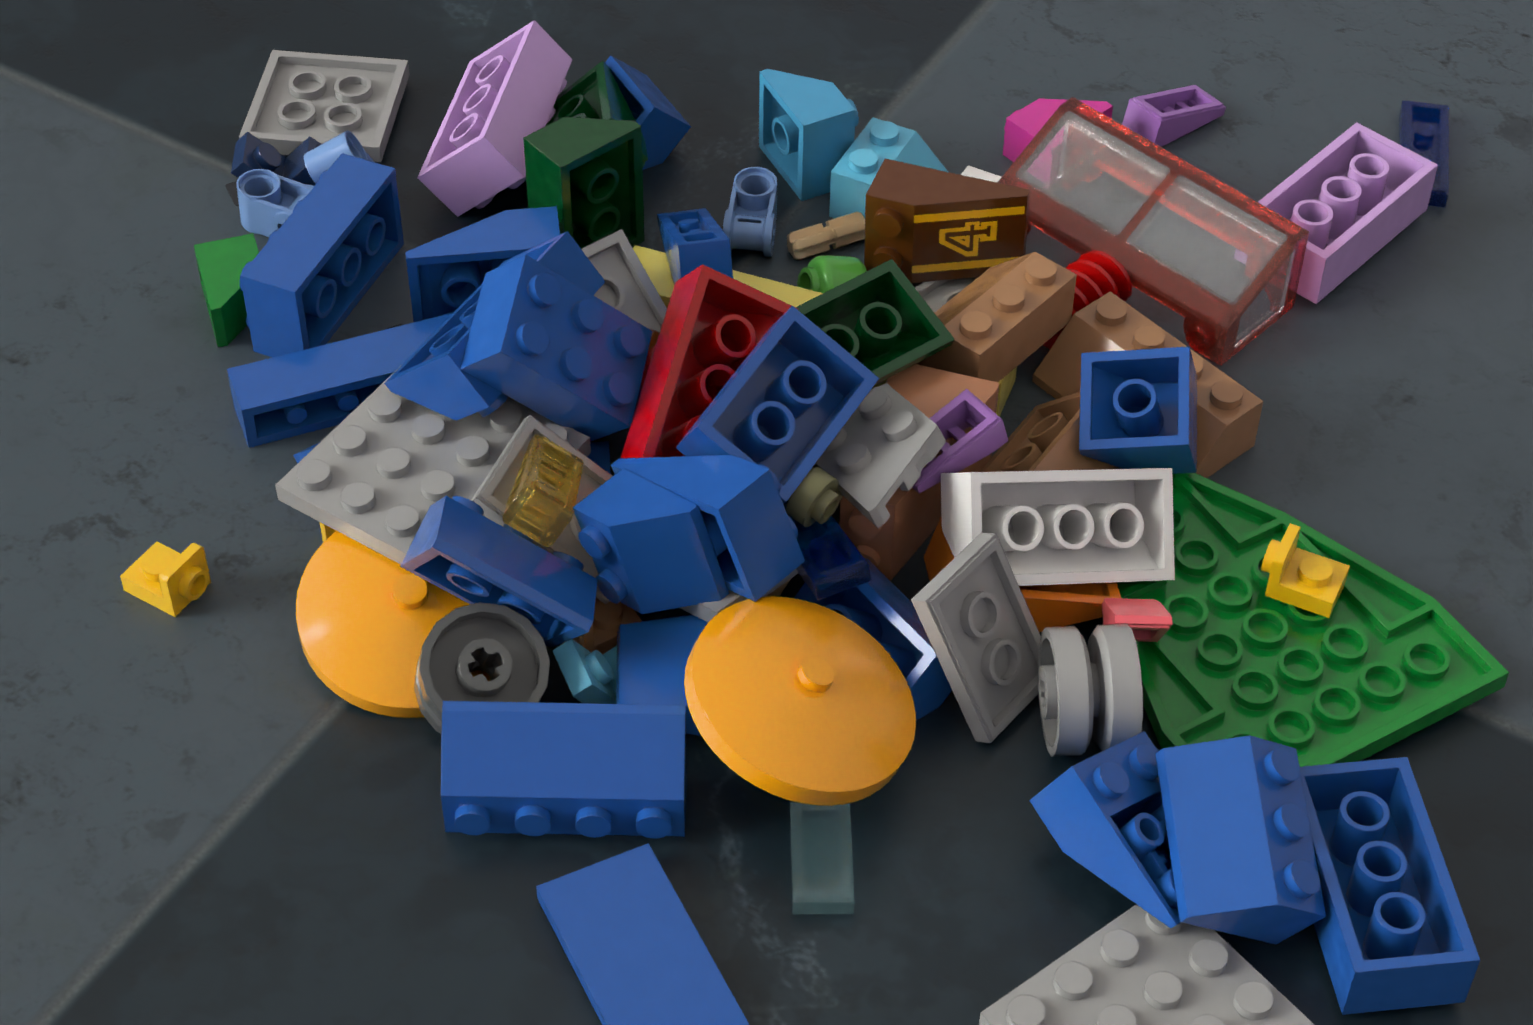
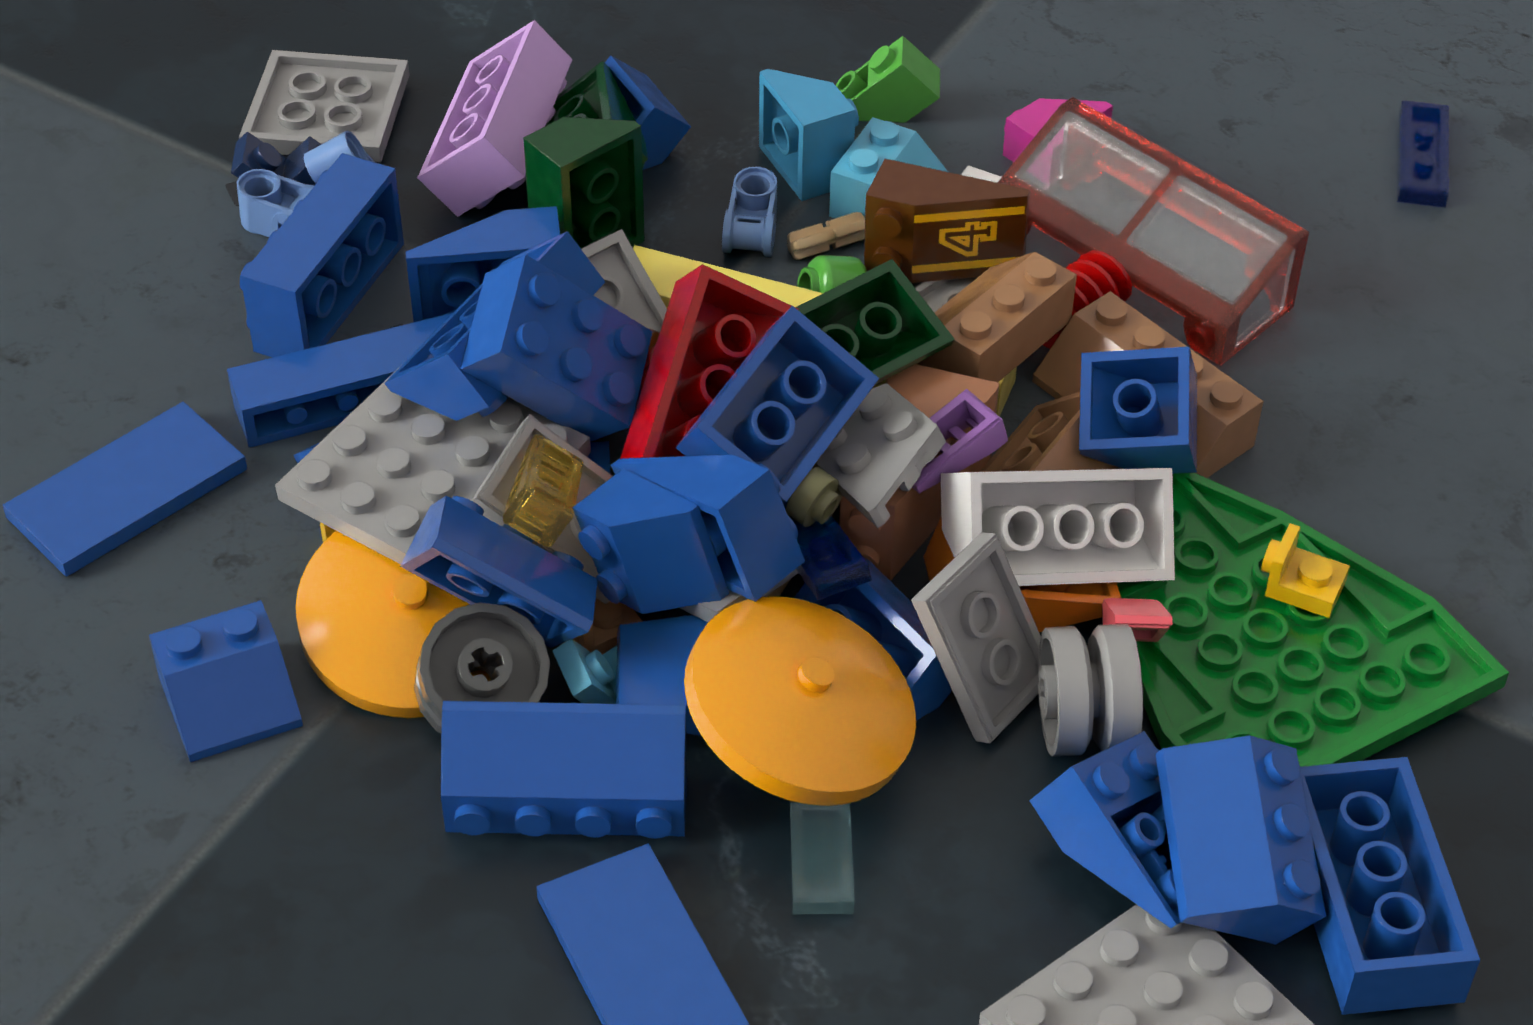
(124, 488): none -> blue tile
(168, 577): yellow bracket -> none
(219, 272): green slope -> none
(225, 680): none -> blue slope
(694, 240): blue slope -> none
(892, 83): none -> bright green slope
(1166, 114): medium lavender slope -> none
(1351, 203): lavender brick -> none

